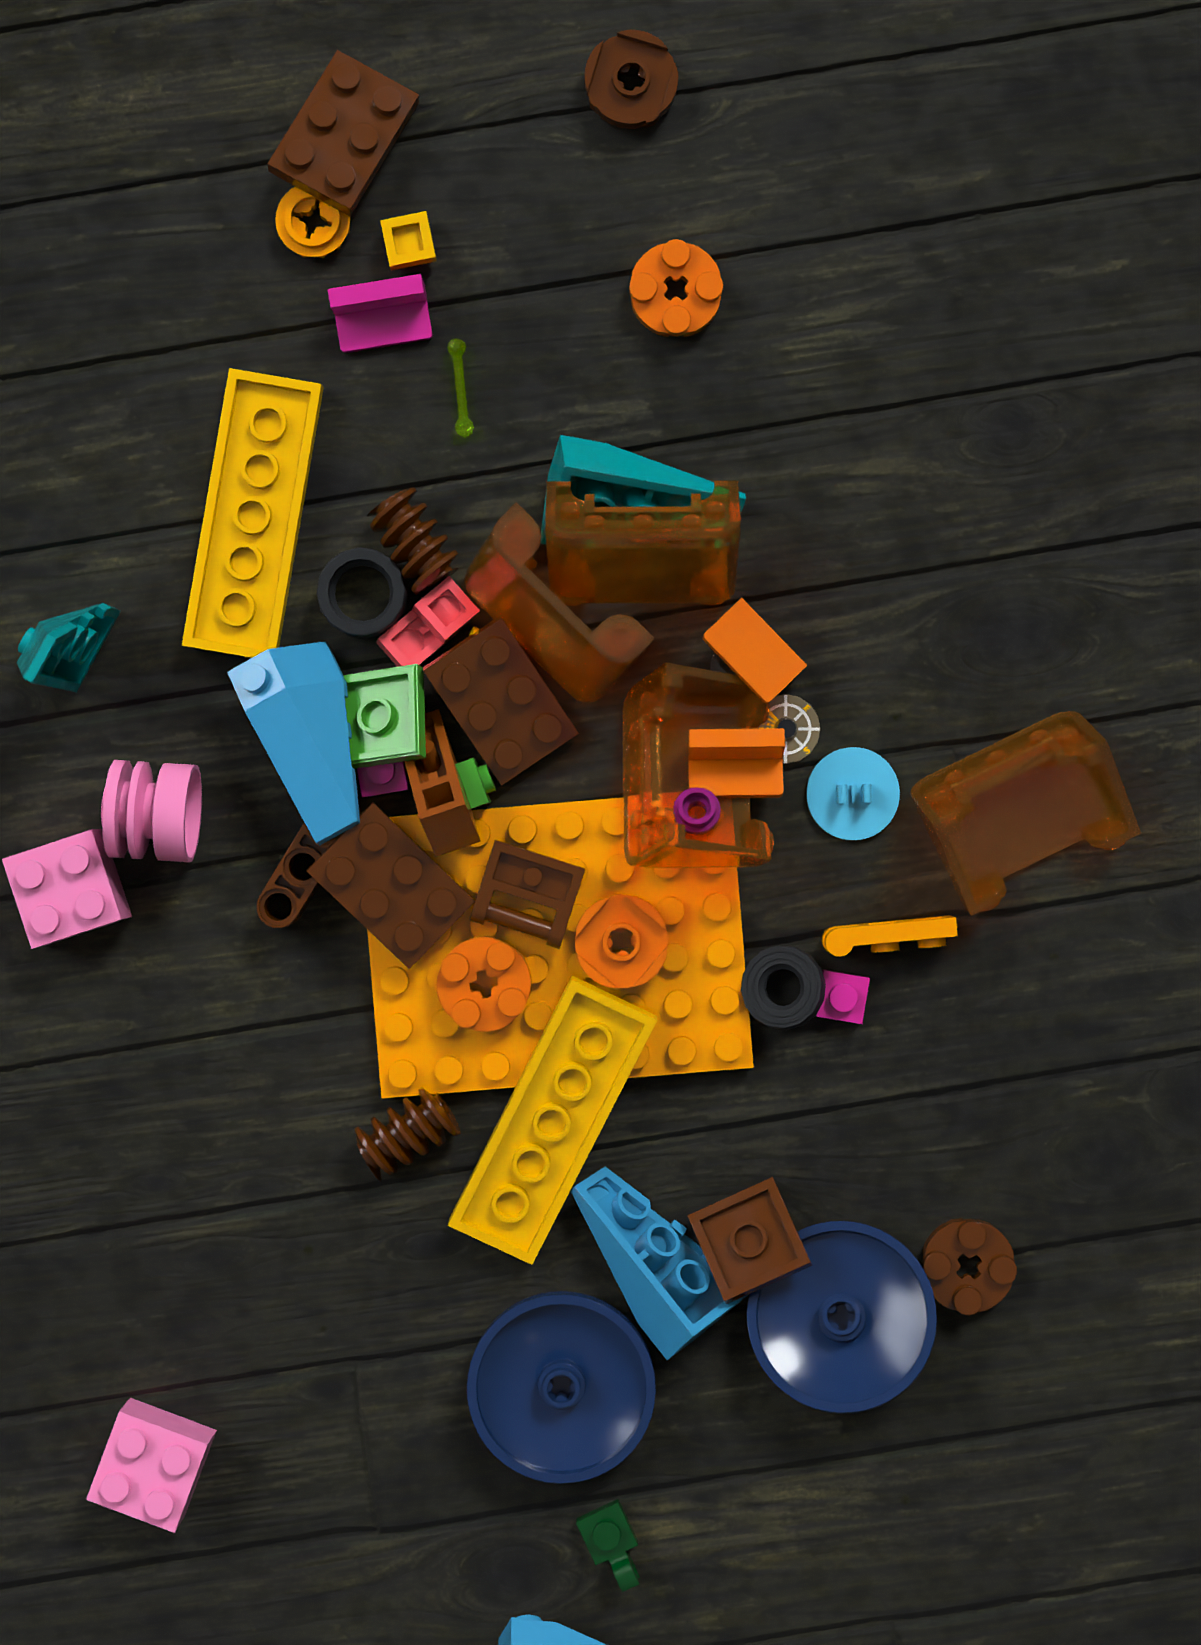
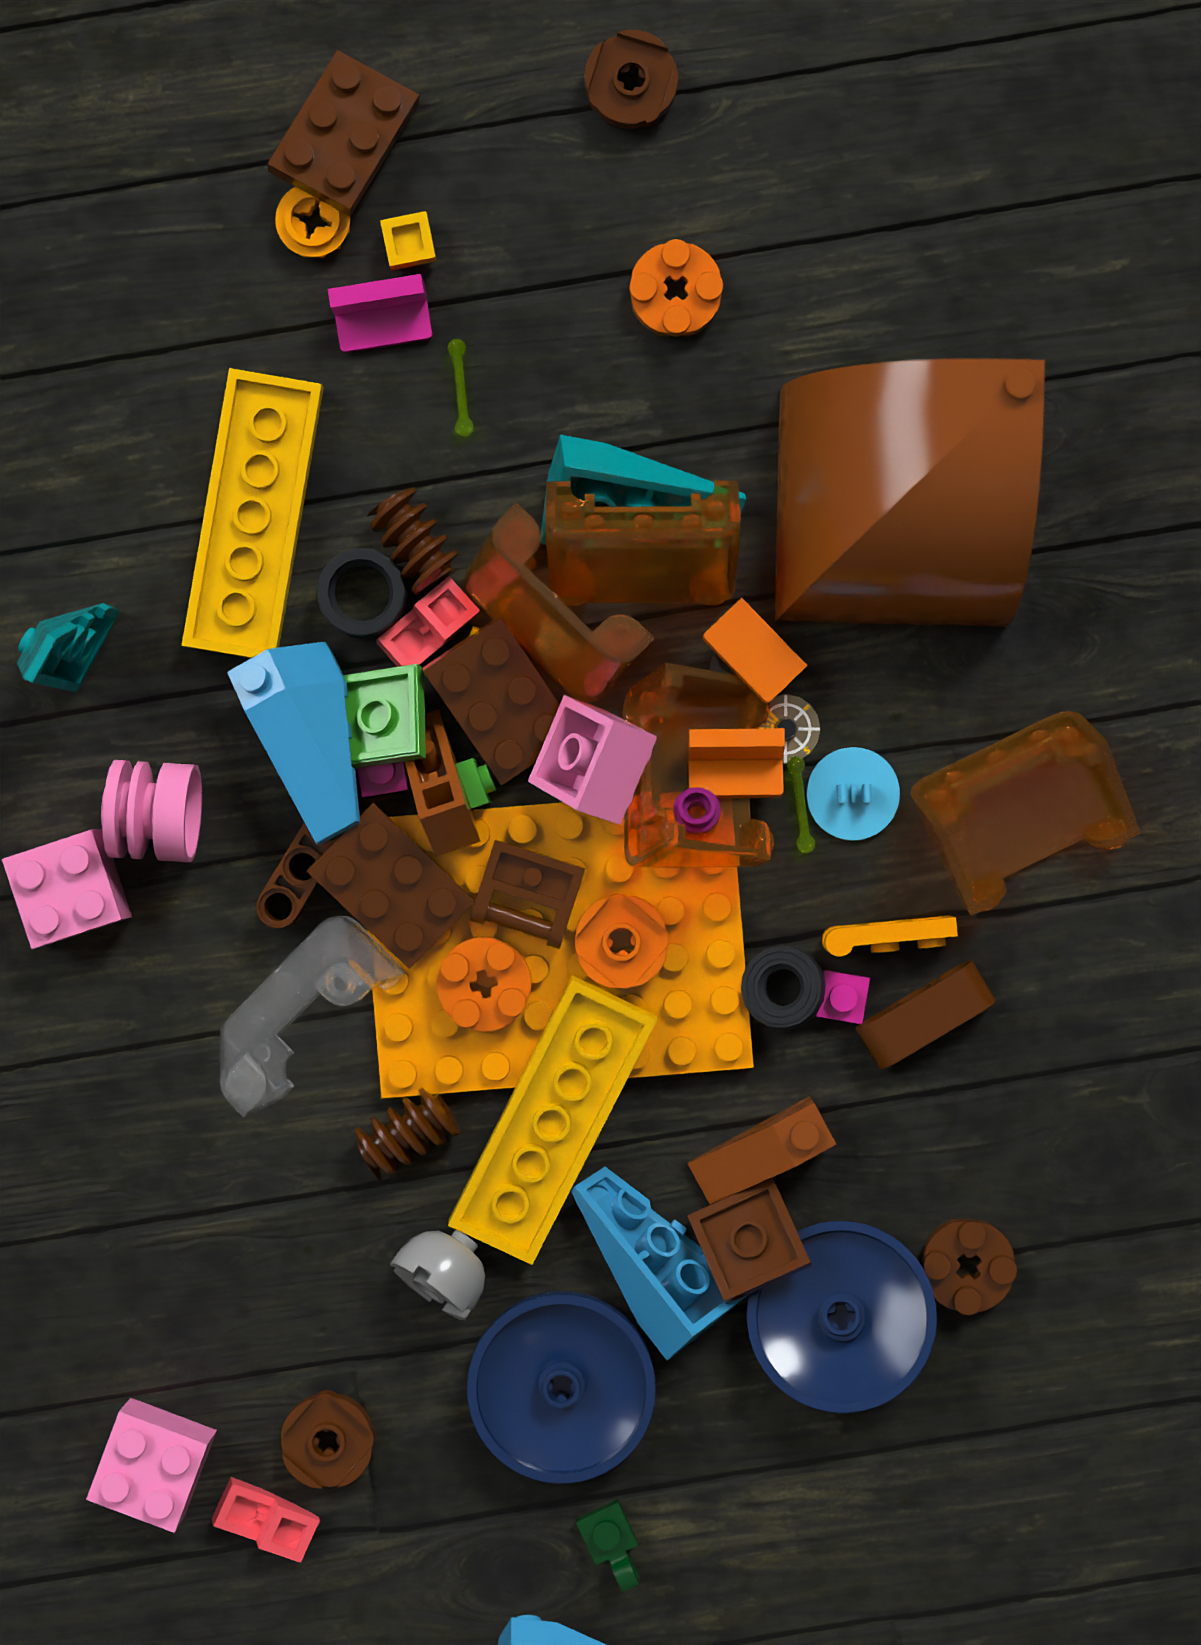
(266, 1518): none -> coral slope
(328, 1467): none -> reddish brown plate
(332, 961): none -> clear windscreen
(443, 1270): none -> light grey cylinder
(592, 760): none -> bright pink brick
(762, 1151): none -> dark orange slope
(805, 842): none -> clear neon green hinge
(908, 492): none -> dark orange panel
(925, 1014): none -> reddish brown beam

